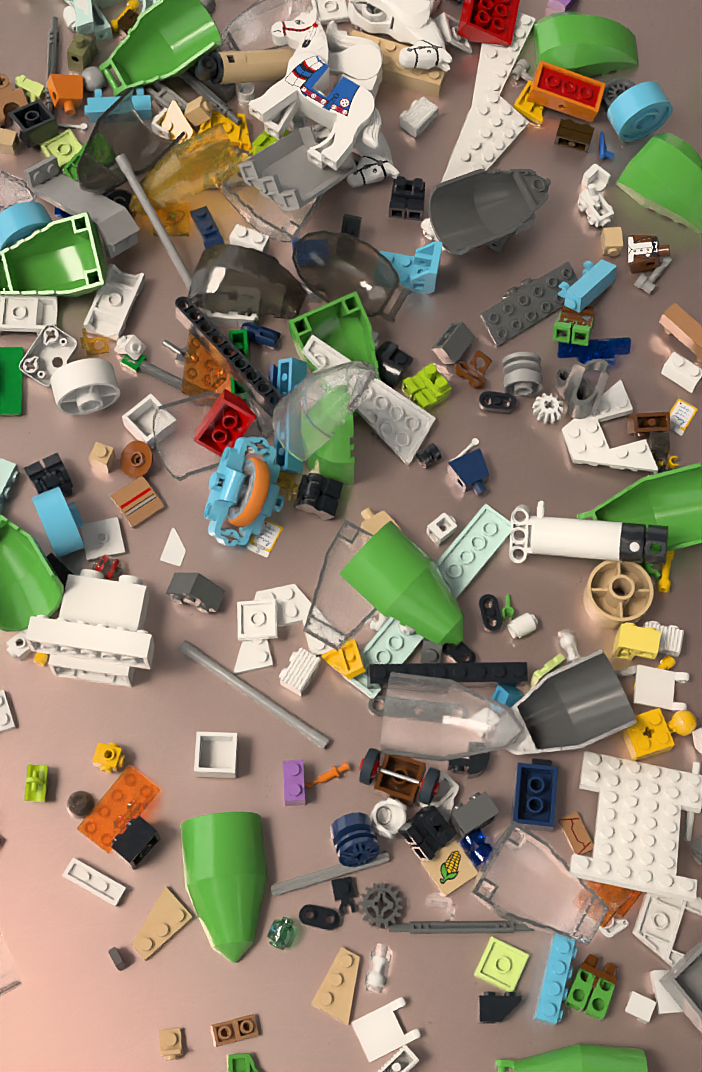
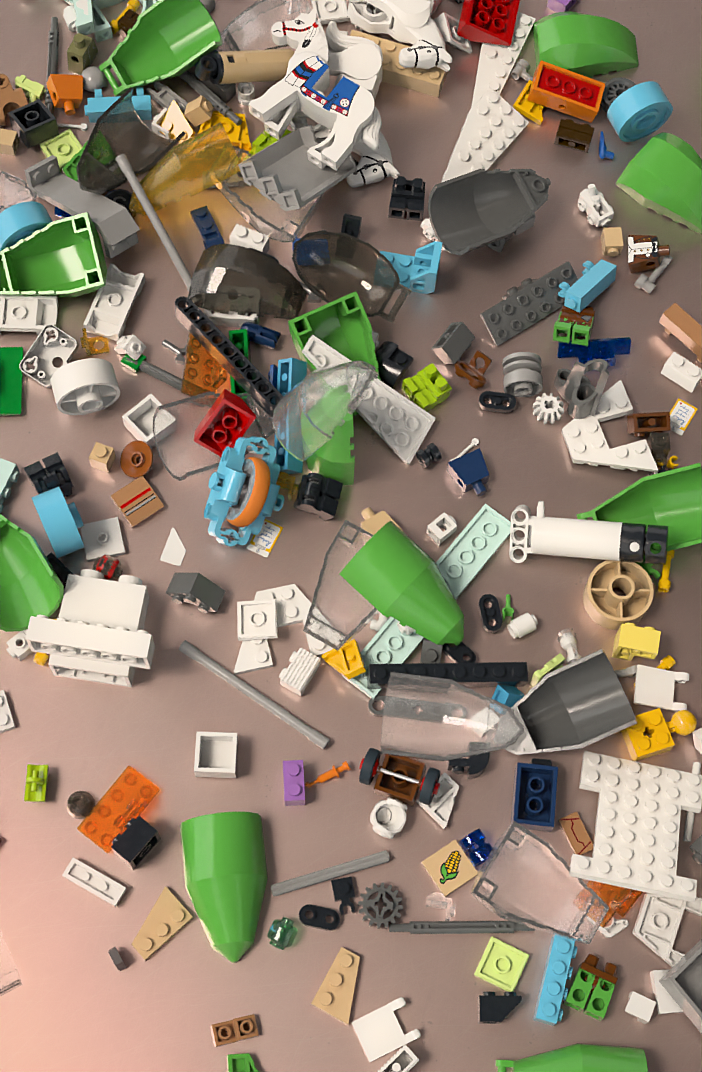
(103, 754): yellow brick -> none
(170, 1043): tan bracket -> none
(175, 219): clear yellow tile -> none
(354, 839): dark blue wheel -> none
(375, 979): clear piece -> none
(418, 116): white brick -> none
(426, 832): black hips -> none
(474, 815): dark grey brick -> none
(596, 176): white panel -> none
(670, 638): white brick -> none

